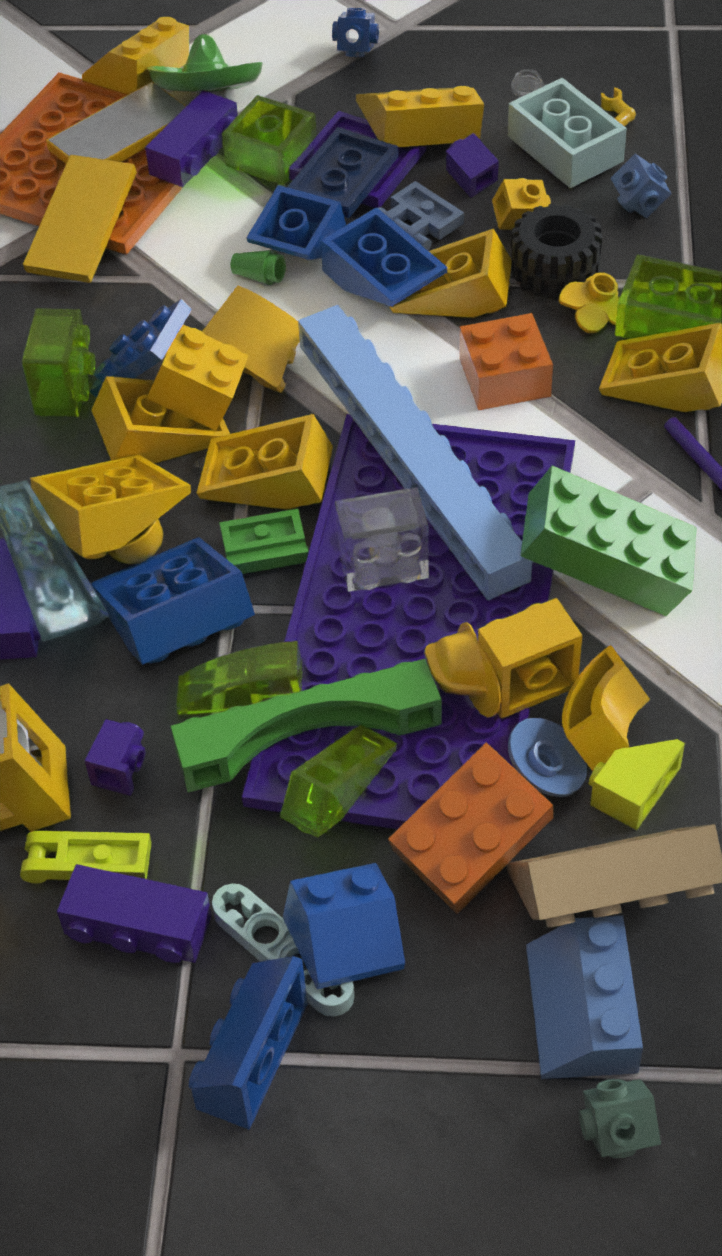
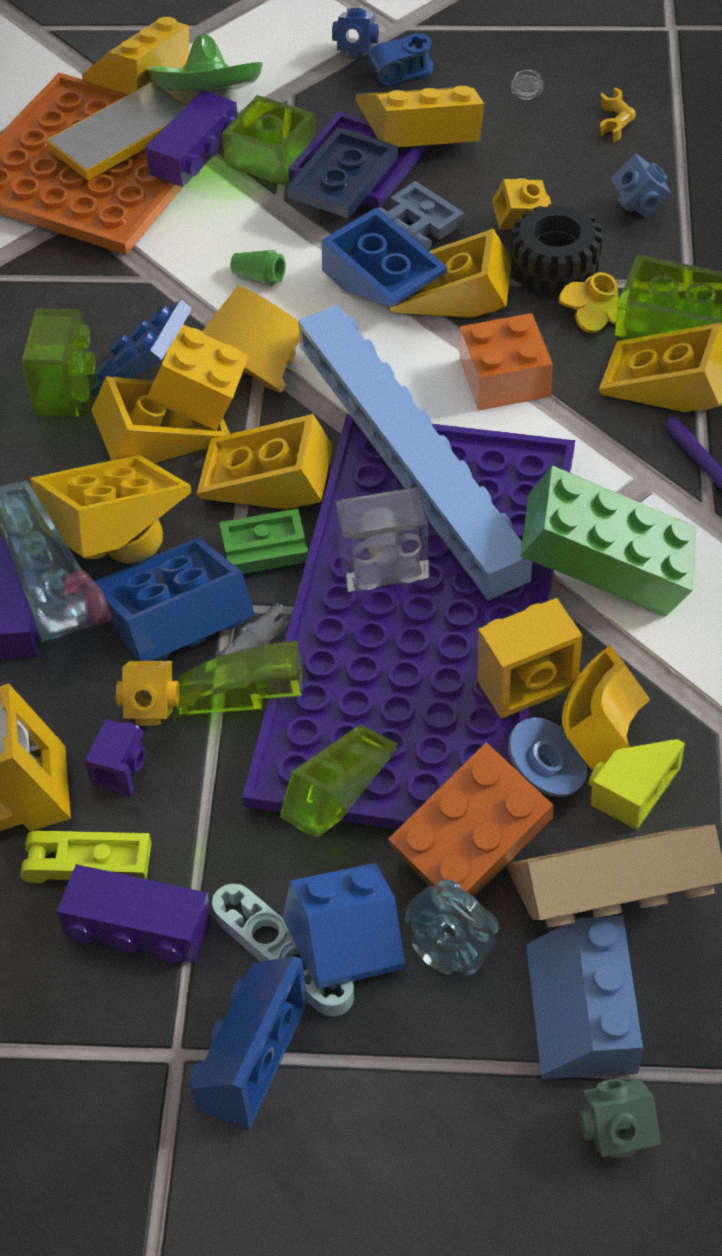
(80, 218): yellow tile -> none
(91, 593): none -> clear pink arm
(154, 678): none -> yellow brick
(260, 631): none -> clear pin
(296, 223): blue slope -> none
(390, 699): bright green arch -> none
(400, 60): none -> blue piece
(465, 669): yellow piece -> none
(471, 165): dark purple brick -> none
(474, 928): none -> clear light blue plate
(566, 132): light aqua brick -> none

